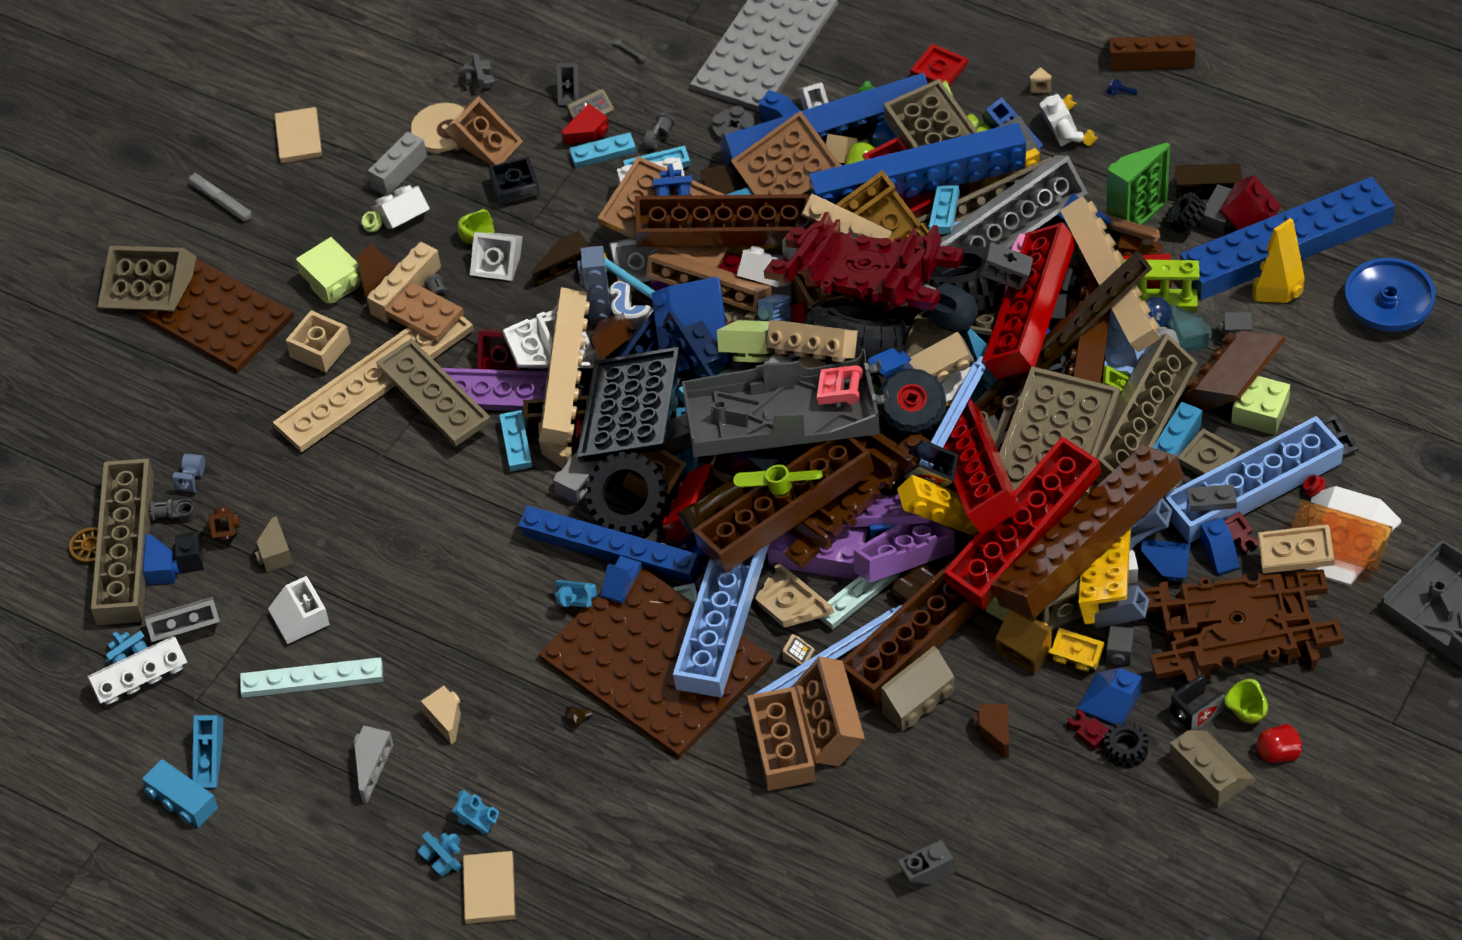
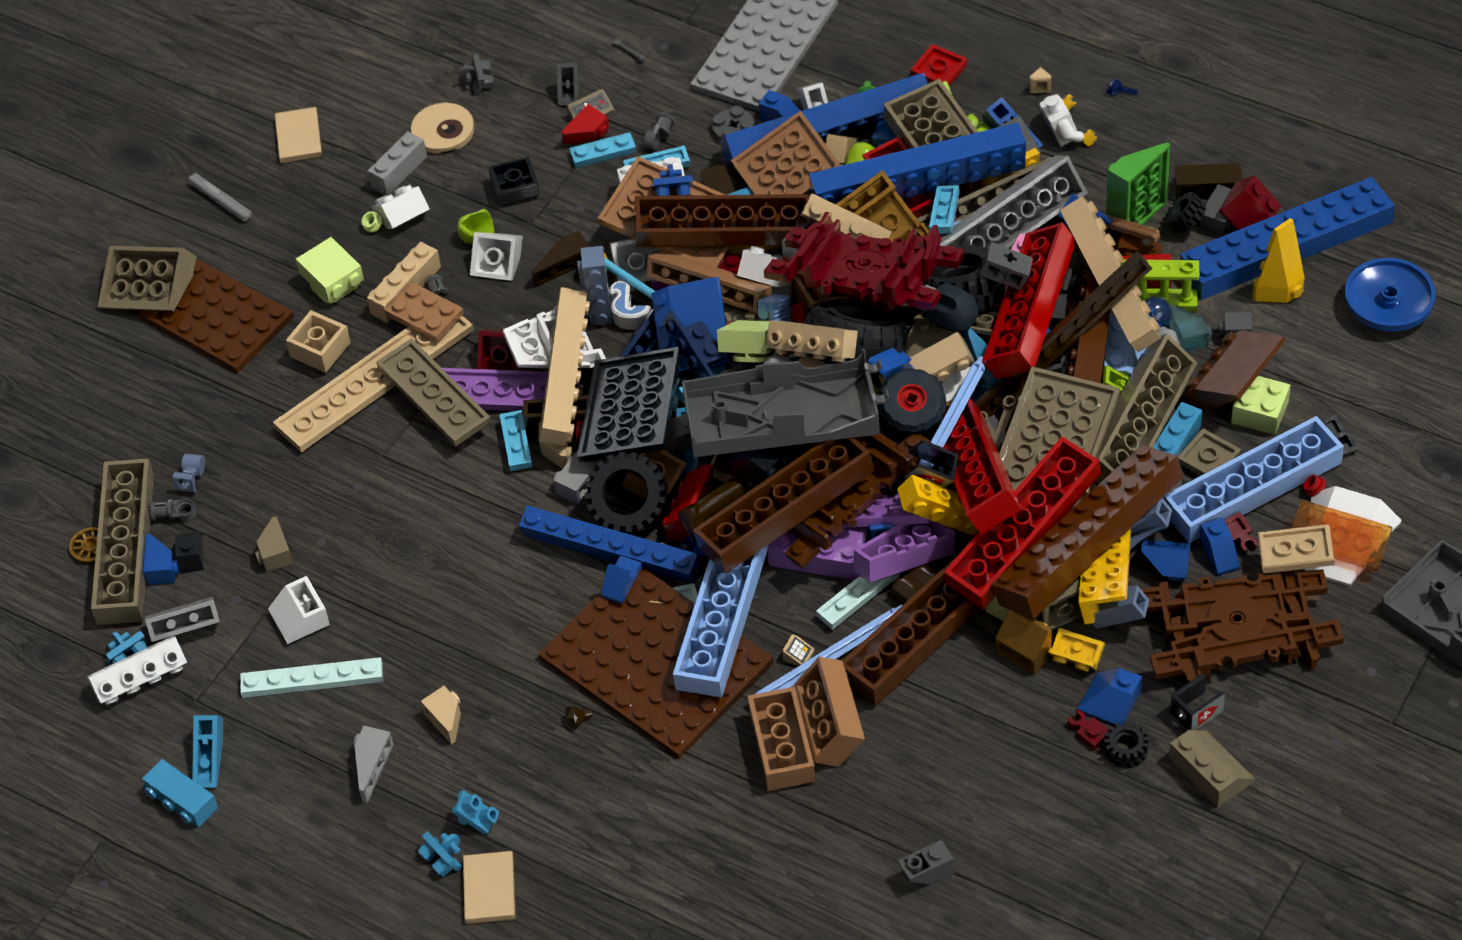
(222, 531): reddish brown brick -> none
(373, 267): reddish brown slope -> none
(483, 133): medium nougat slope -> none
(574, 593): dark azure hips -> none
(611, 334): reddish brown slope -> none
(769, 478): lime piece -> none
(790, 599): tan wing -> none
(832, 383): coral plate -> none
(917, 689): dark tan slope -> none
(994, 726): reddish brown slope -> none
(1120, 645): dark grey brick -> none
(1133, 568): white tile -> none
(1152, 52): reddish brown slope -> none
(1211, 498): dark grey plate -> none
(1247, 701): lime hair -> none
(1279, 744): red hair -> none

